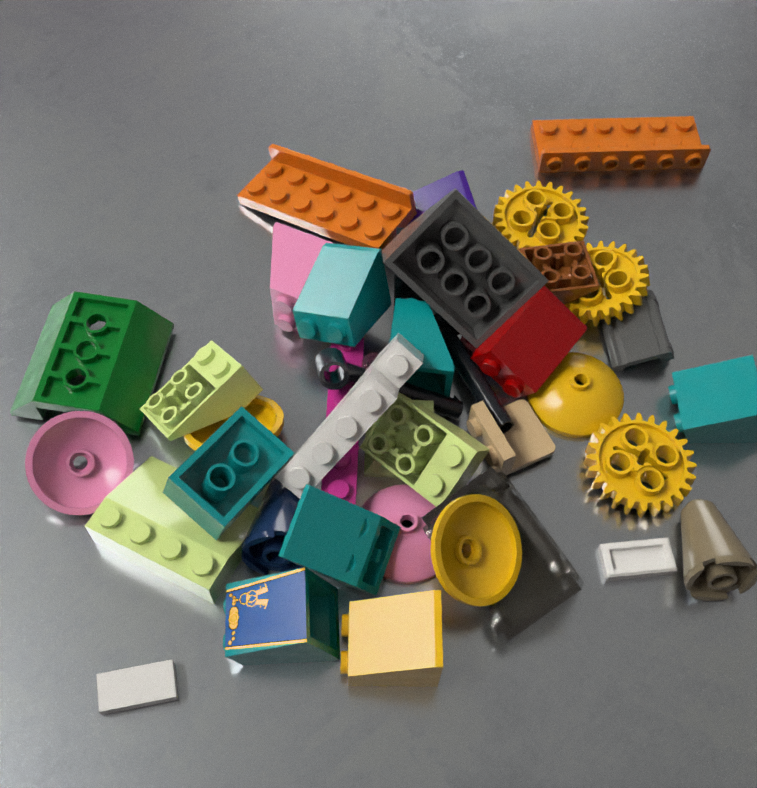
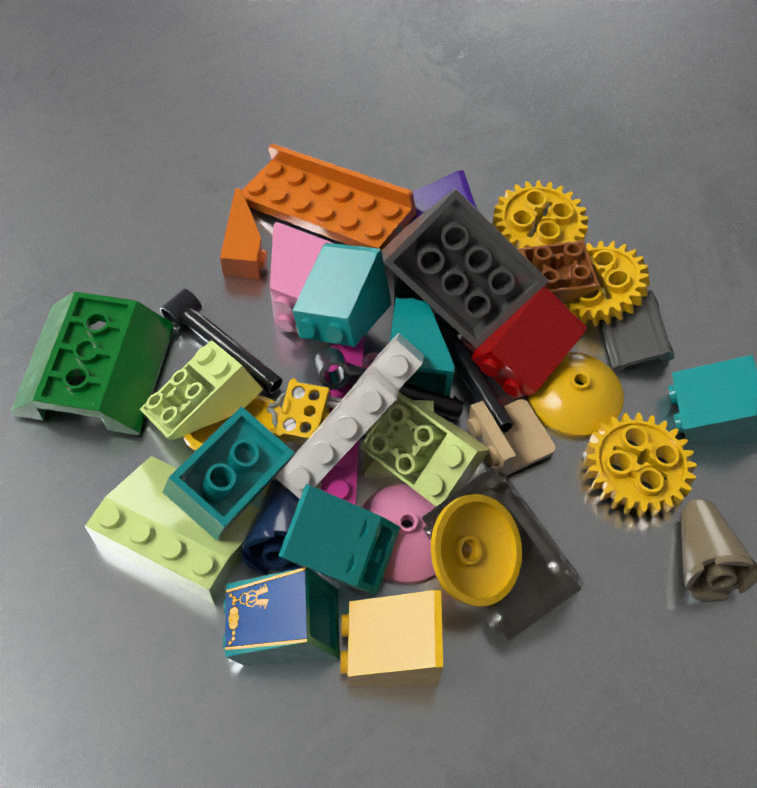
(52, 456): bright pink dish -> none
(137, 687): white tile -> none
(185, 310): none -> black piece
(242, 245): none -> orange slope
(298, 408): none -> yellow piece
(618, 144): orange bracket -> none
(637, 559): white tile -> none

